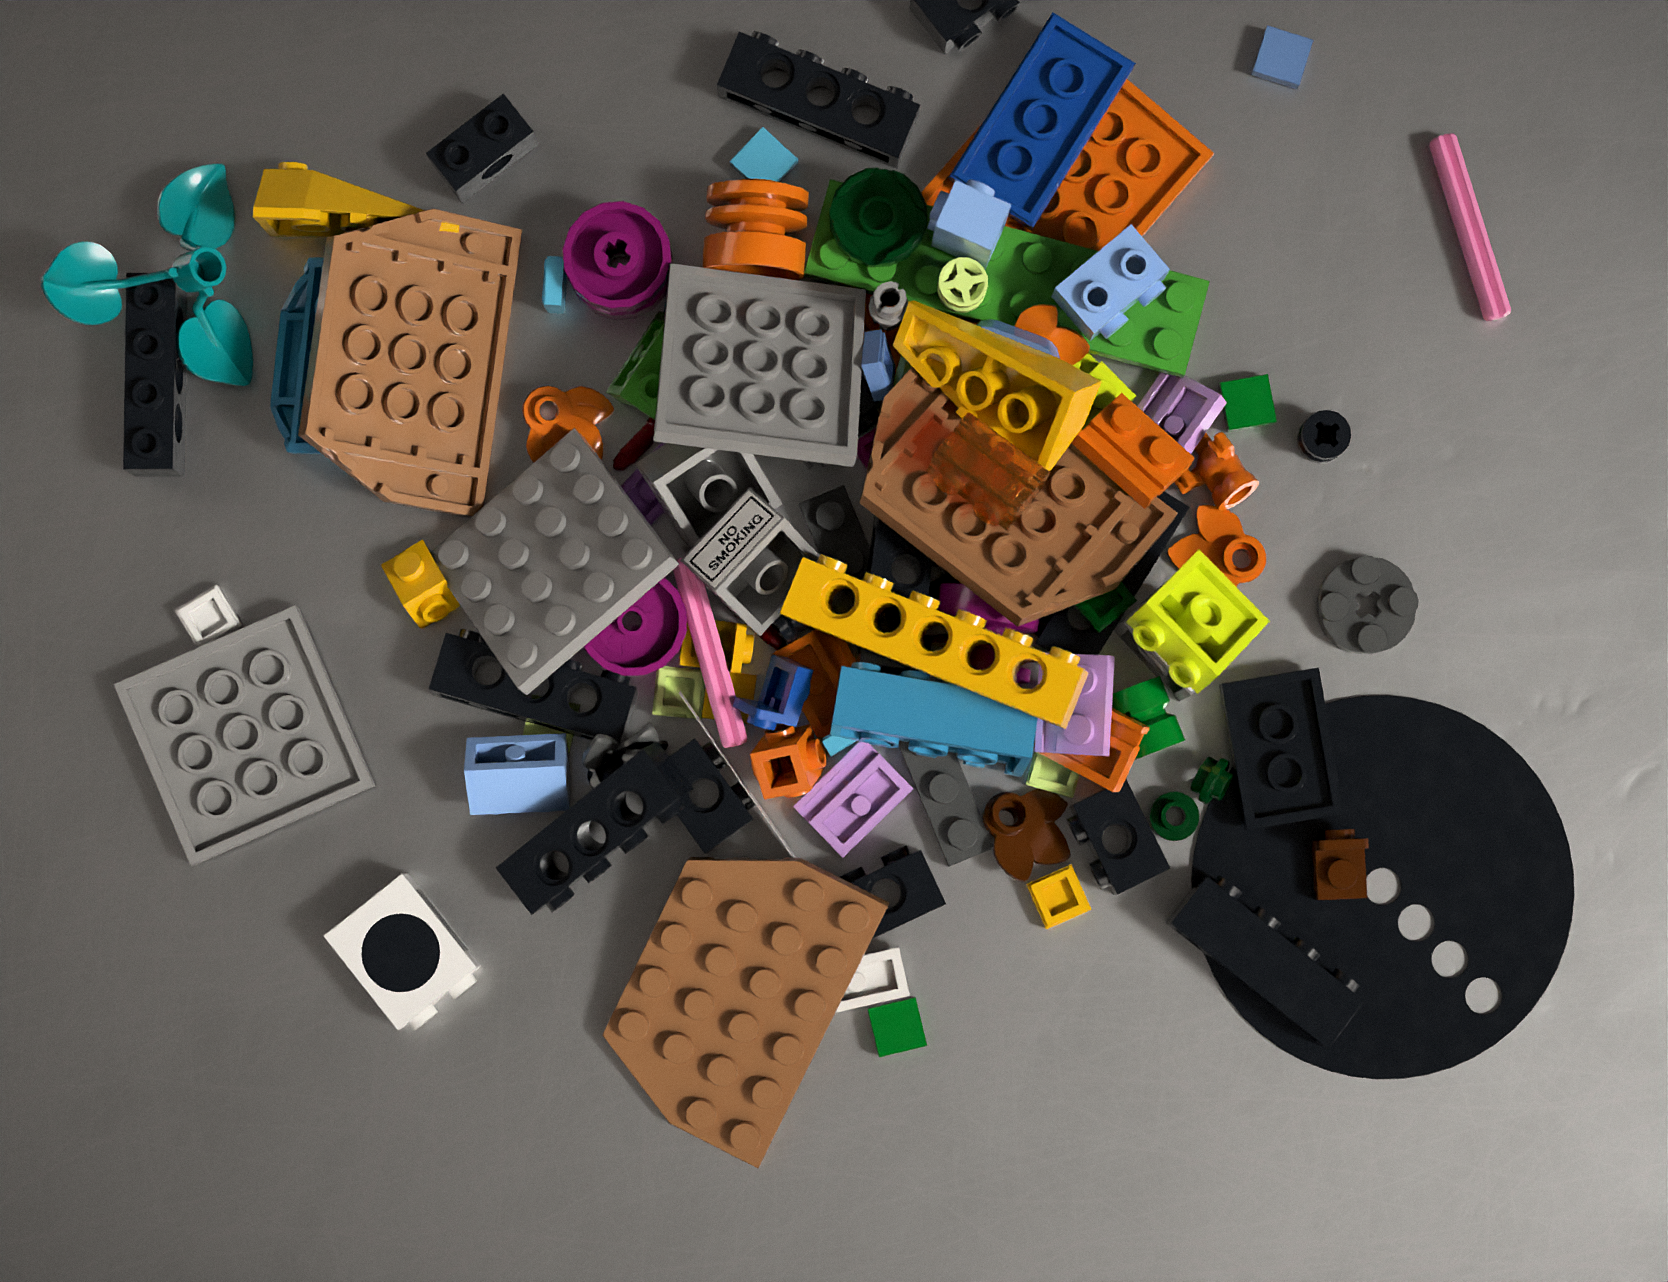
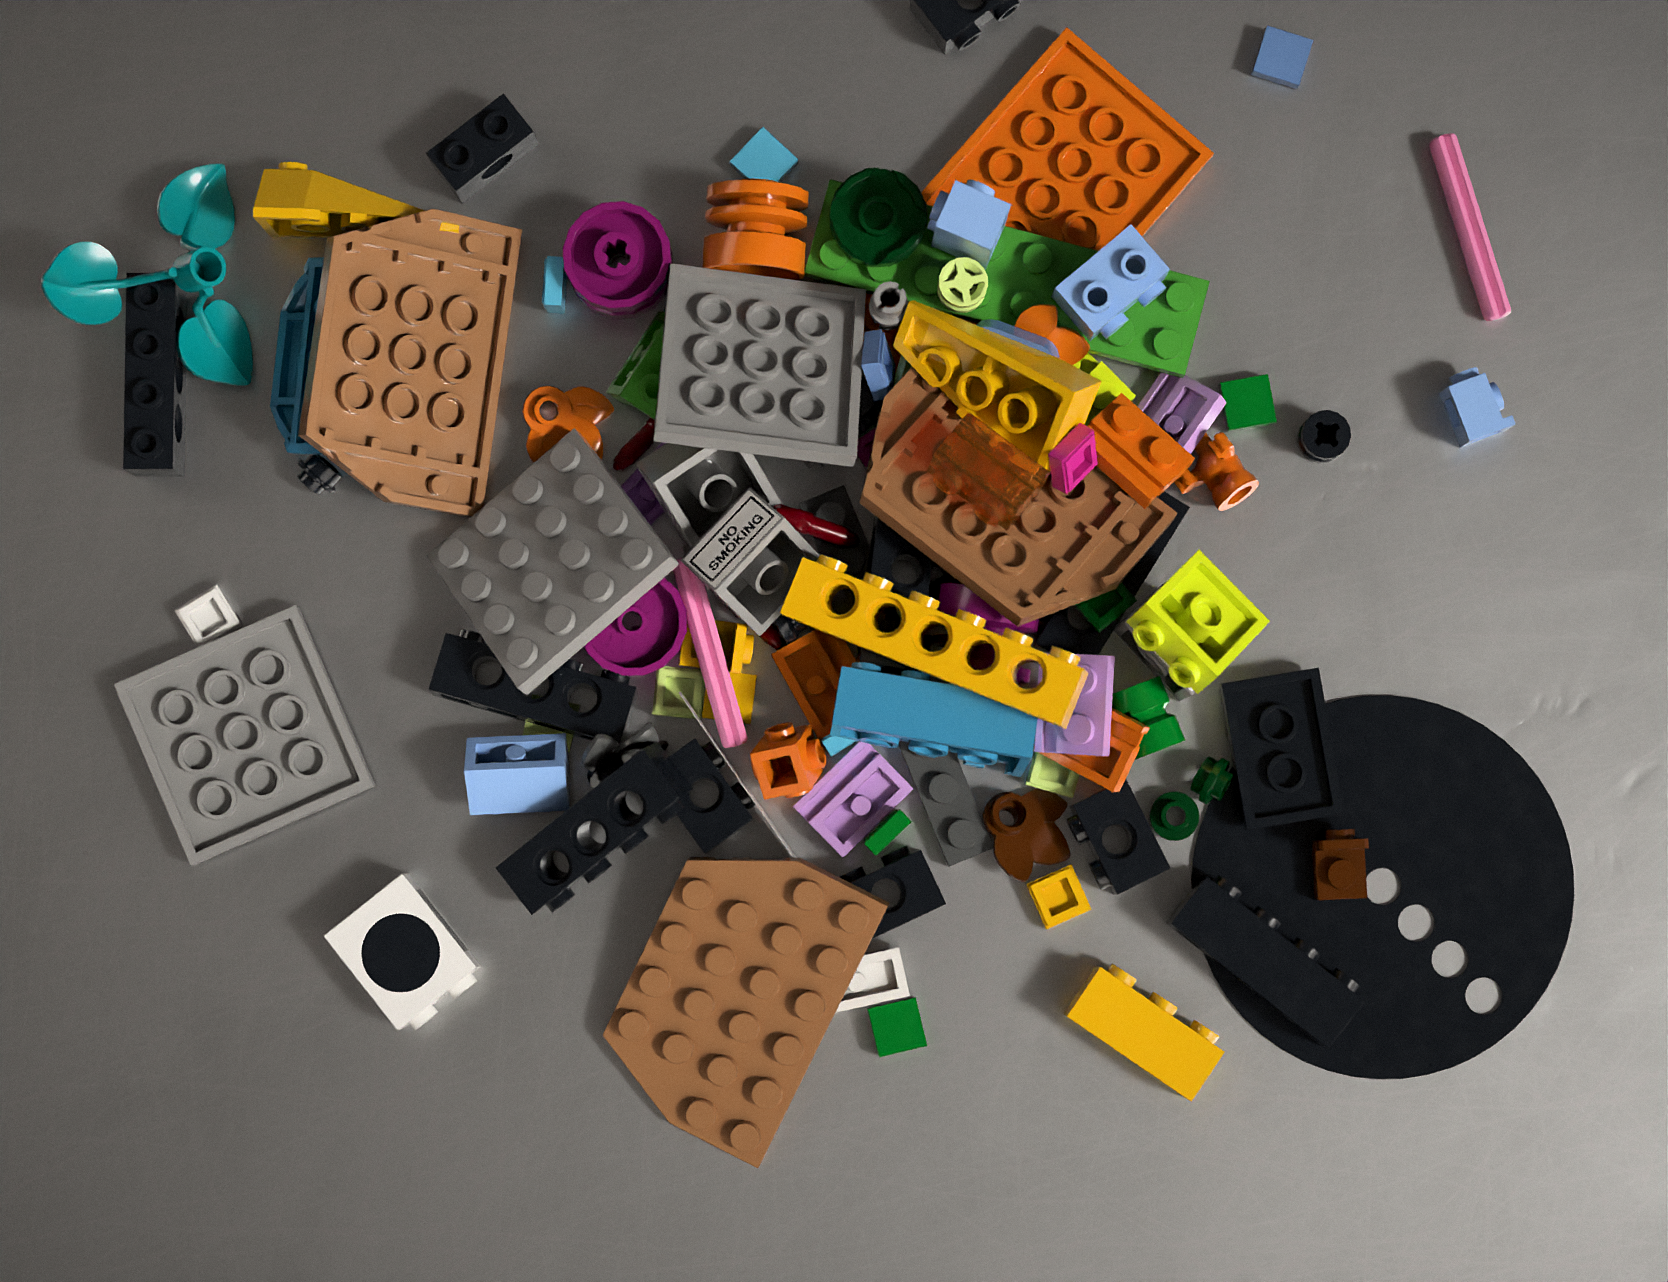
(318, 474): none -> black plate
(420, 585): yellow bracket -> none
(781, 695): blue bracket -> none
(806, 523): none -> dark red piece
(880, 140): black brick -> none
(886, 831): none -> green tile
(1044, 118): blue tile -> none
(1073, 458): none -> dark pink tile
(1145, 1030): none -> yellow brick
(1218, 539): orange plate -> none
(1338, 609): dark grey plate -> none
(1474, 407): none -> light blue brick

